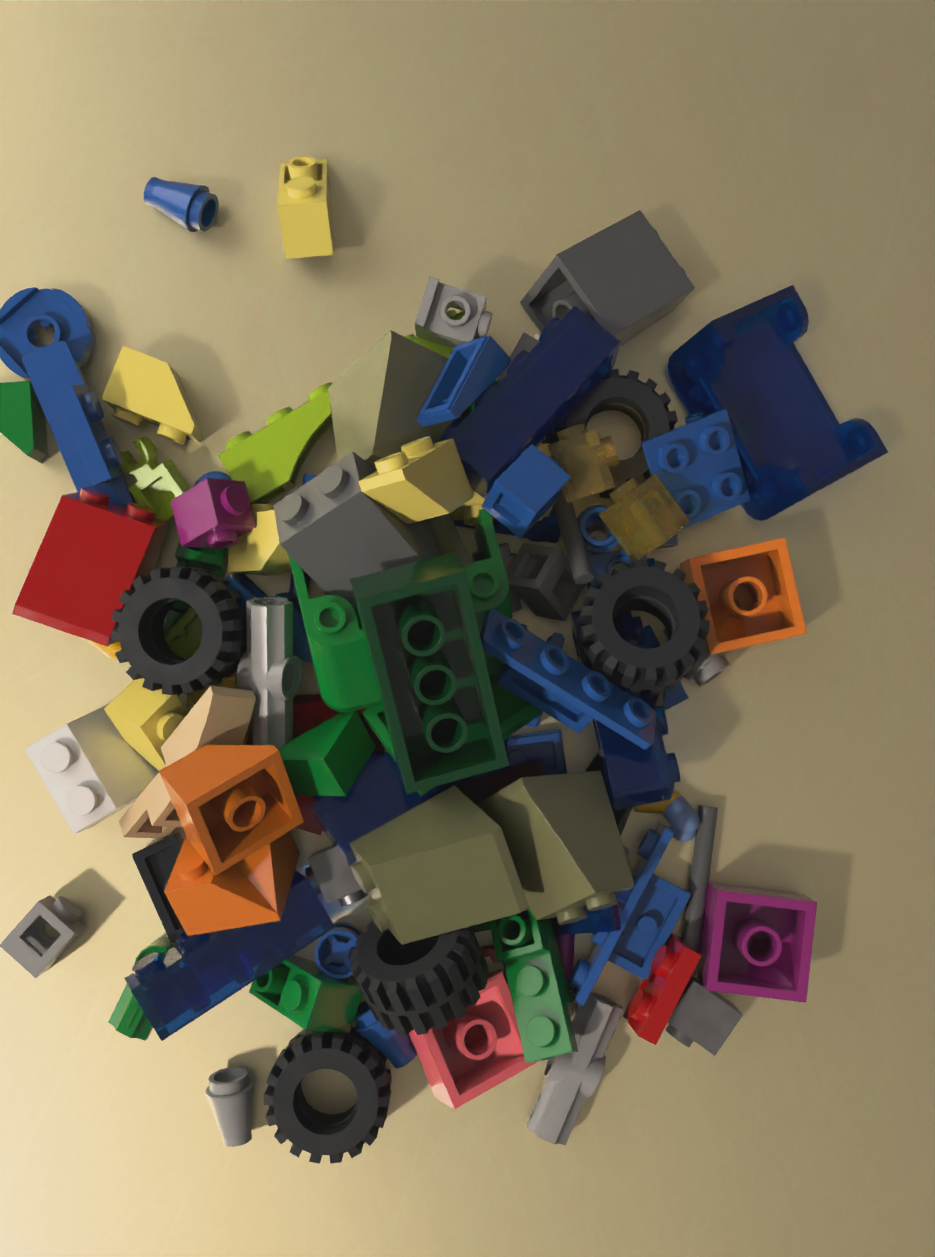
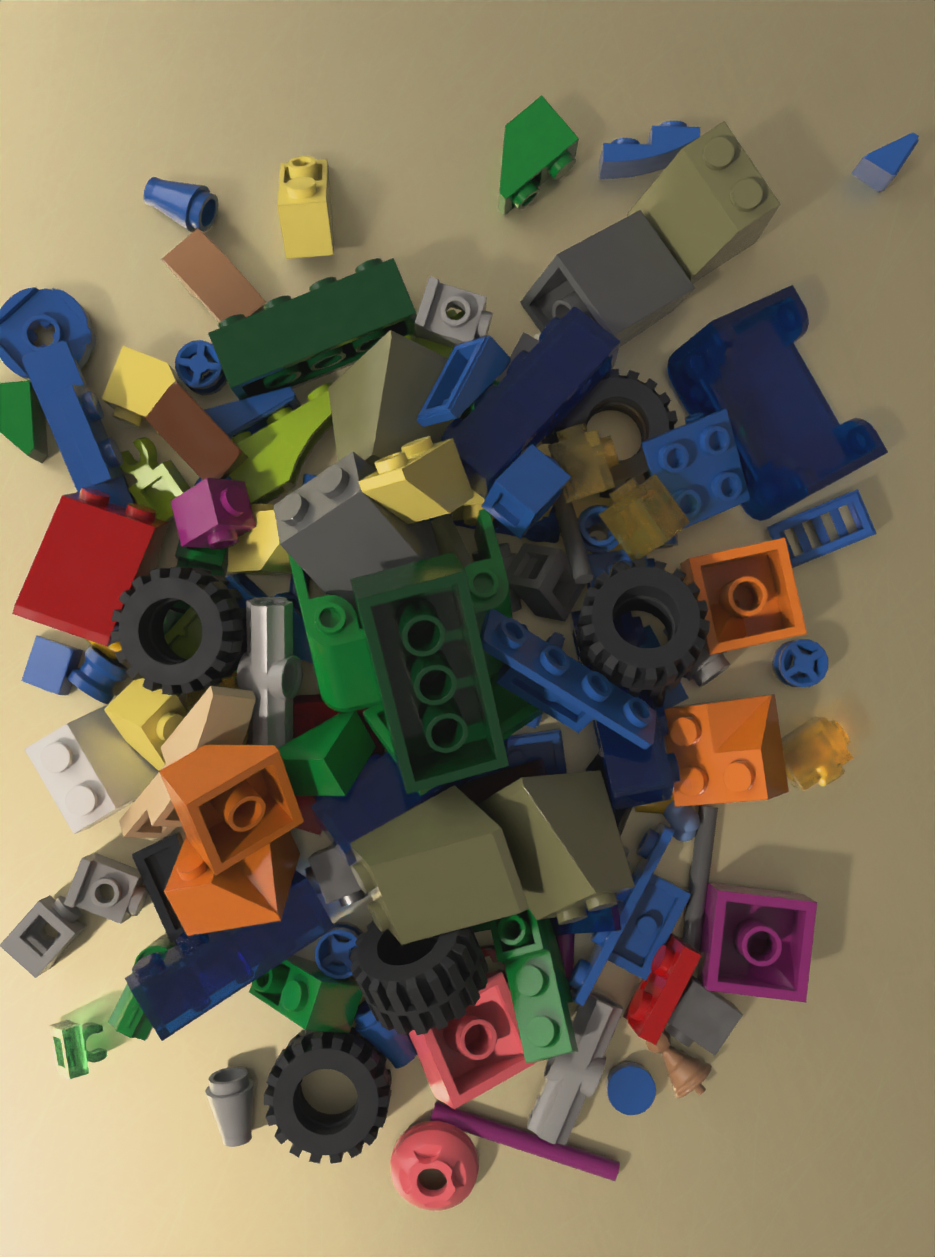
(51, 665): none -> slope
(70, 1047): none -> clear green tile
(98, 675): none -> blue wheel
(124, 879): none -> light grey brick
(194, 361): none -> blue wheel
(194, 434): none -> reddish brown slope
(212, 277): none -> medium nougat slope
(252, 412): none -> blue slope
(313, 332): none -> dark green brick
(437, 1147): none -> coral piece
(526, 1141): none -> magenta bar
(534, 149): none -> green slope
(629, 158): none -> blue slope
(630, 1088): none -> blue tile
(684, 1070): none -> medium nougat piece
(708, 203): none -> olive slope
(727, 751): none -> orange slope
(808, 659): none -> blue wheel
(815, 753): none -> clear yellow brick
(858, 512): none -> blue slope
(883, 164): none -> blue slope

